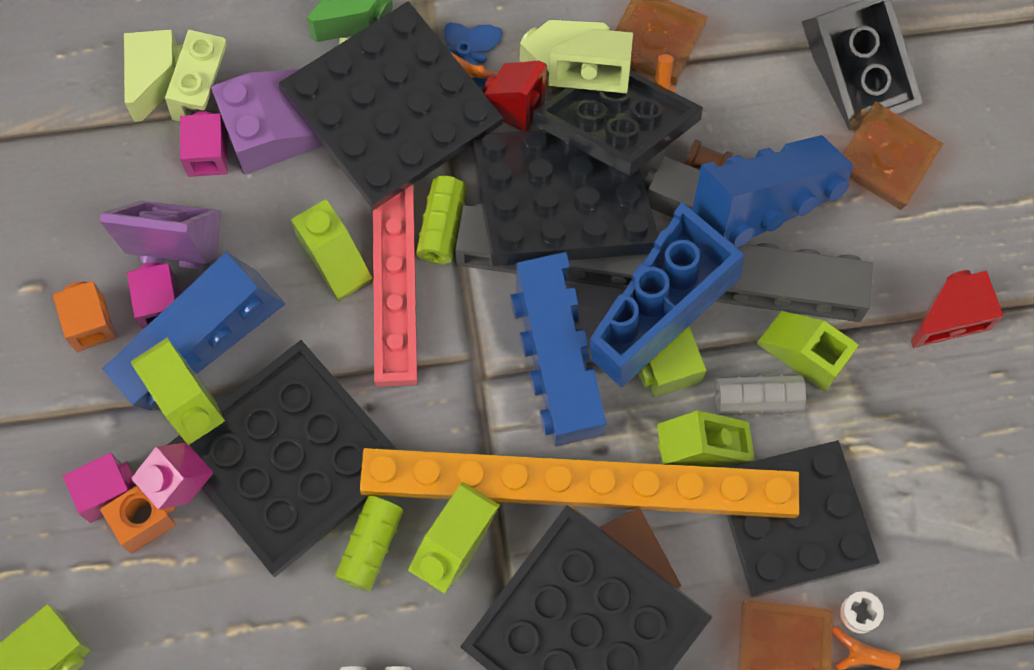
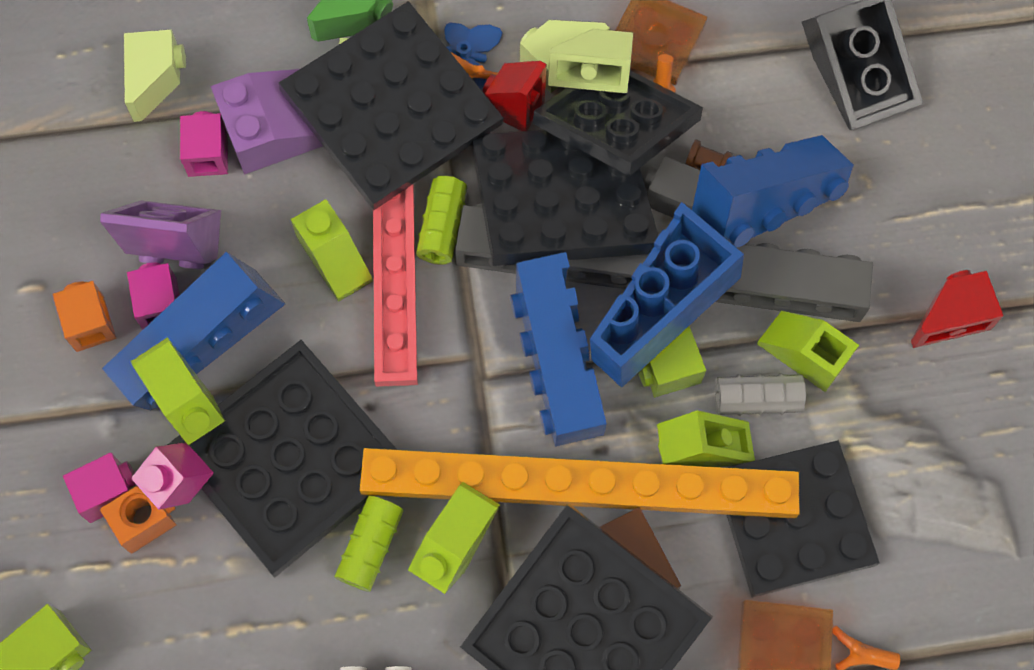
(194, 73): yellowish green bracket -> none
(874, 608): white bush -> none
(890, 155): clear orange plate -> none

